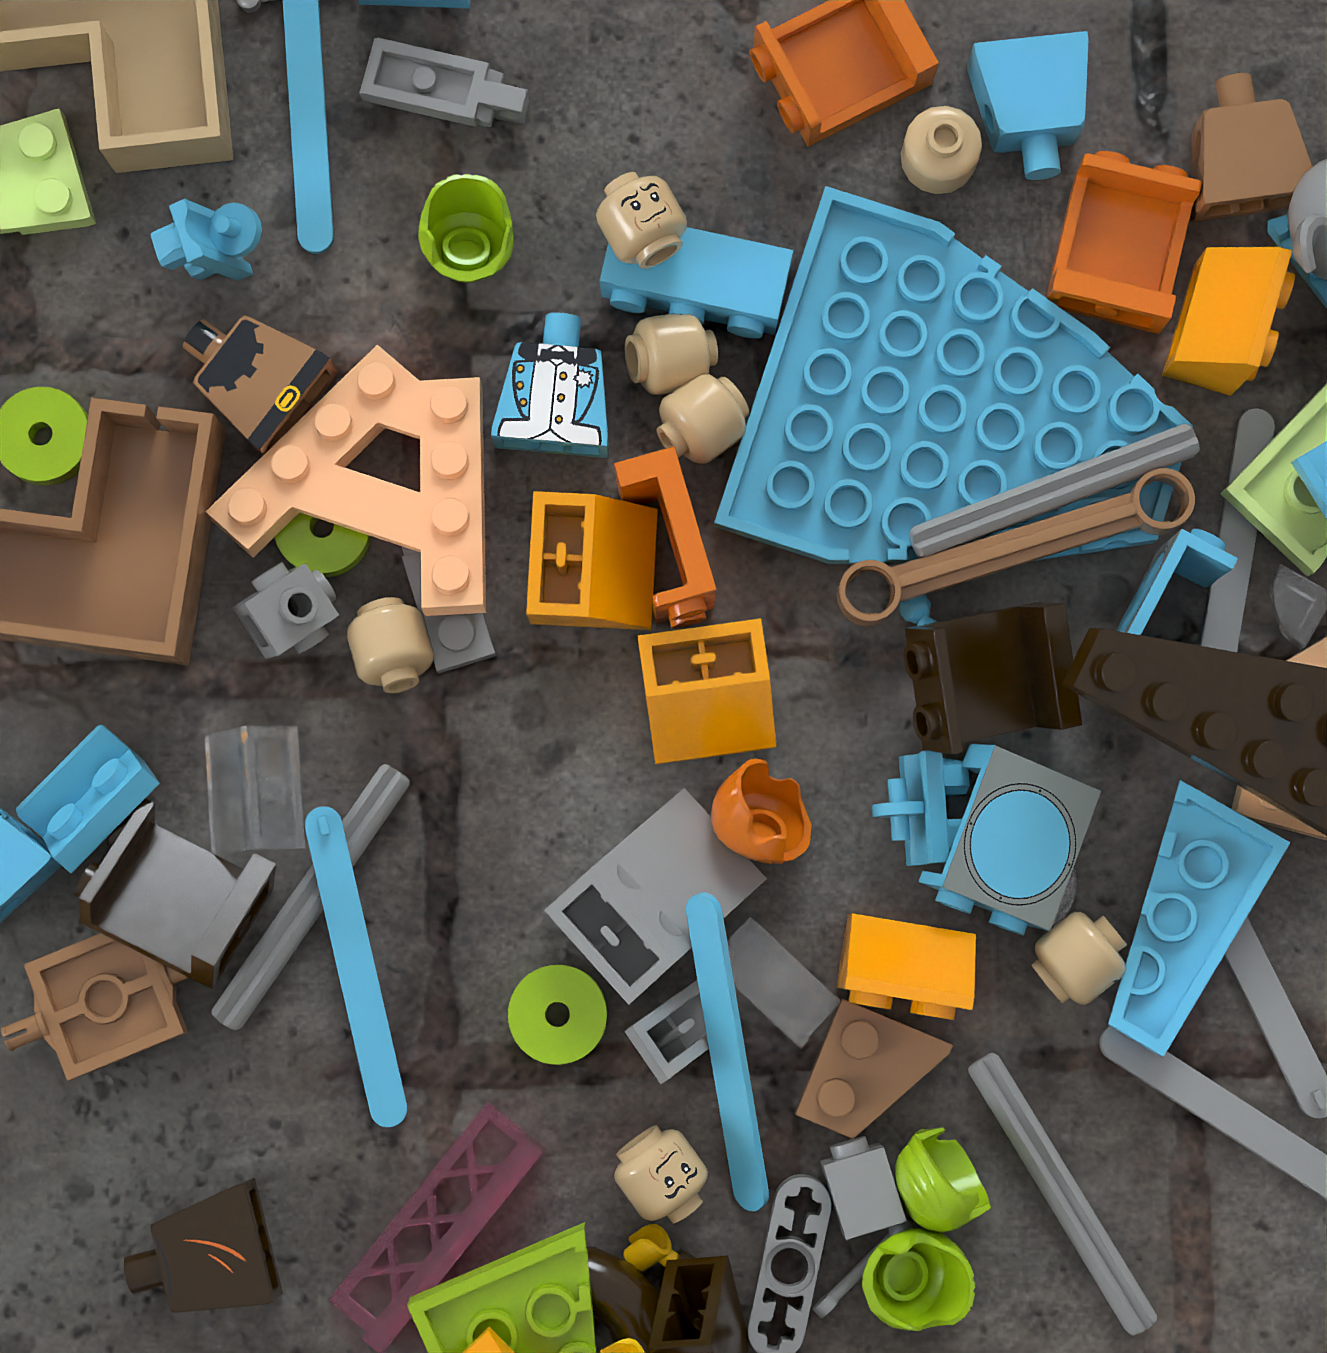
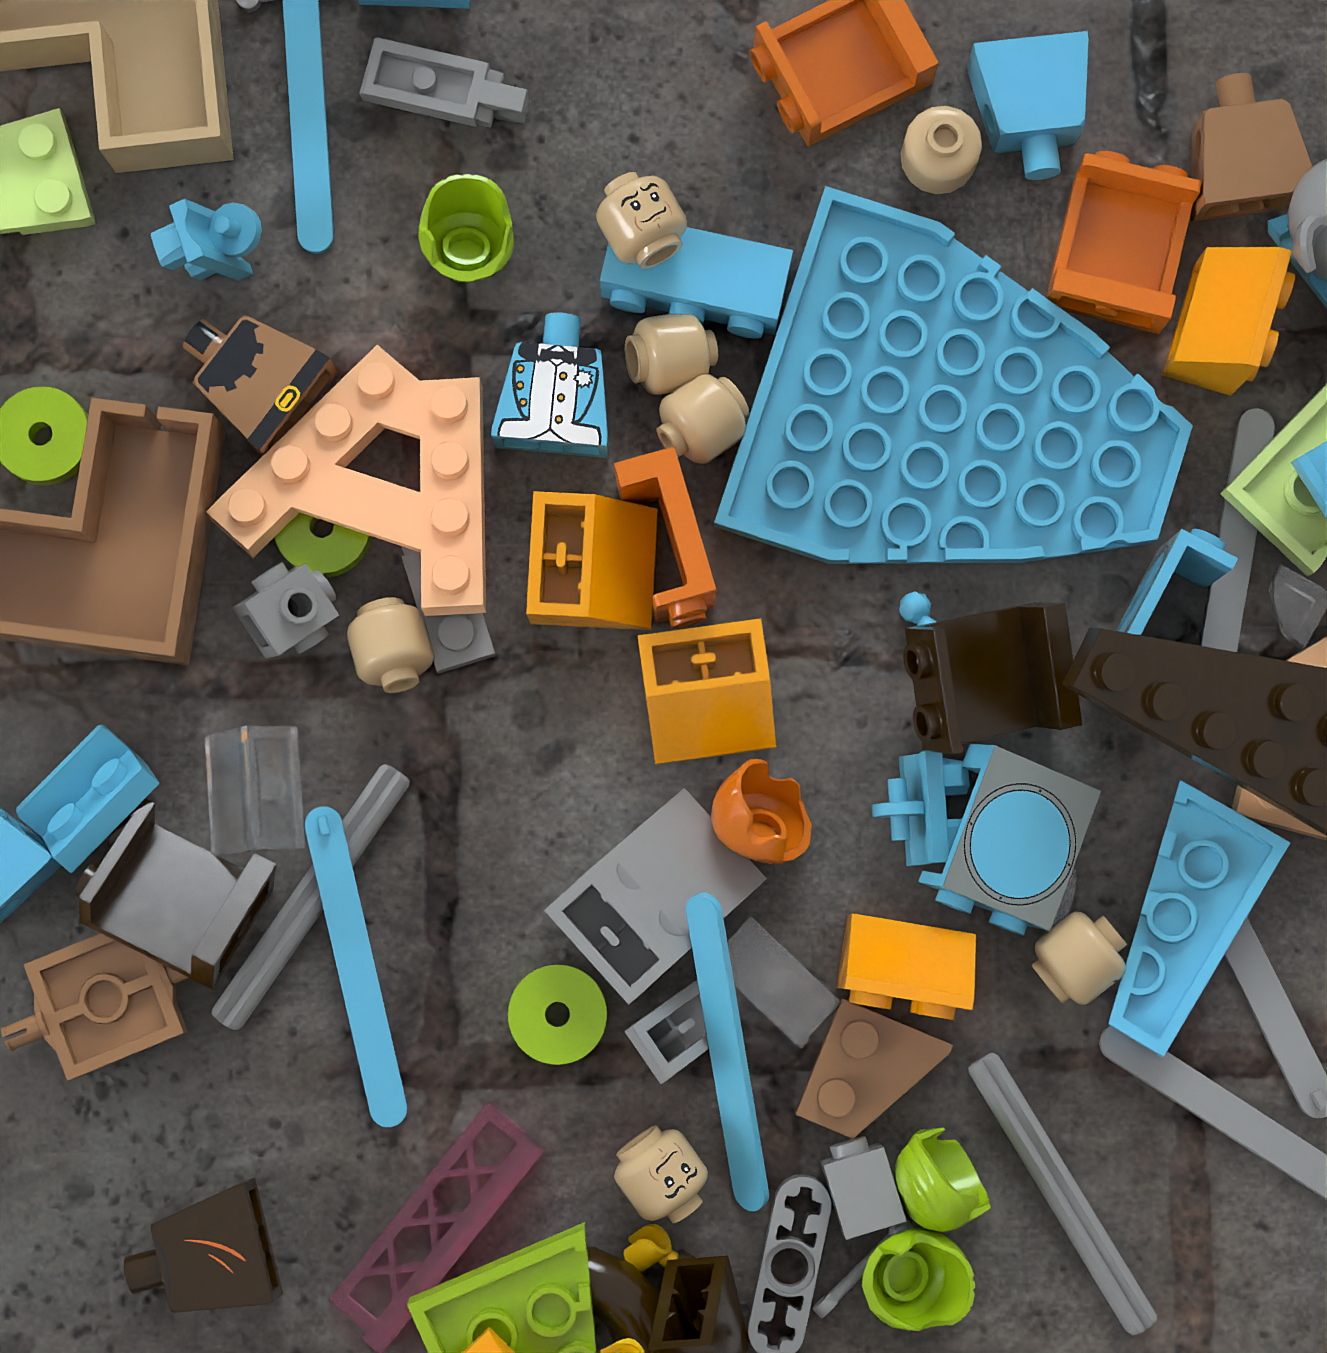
(1018, 546): medium nougat piece -> none
(1054, 491): light grey axle -> none

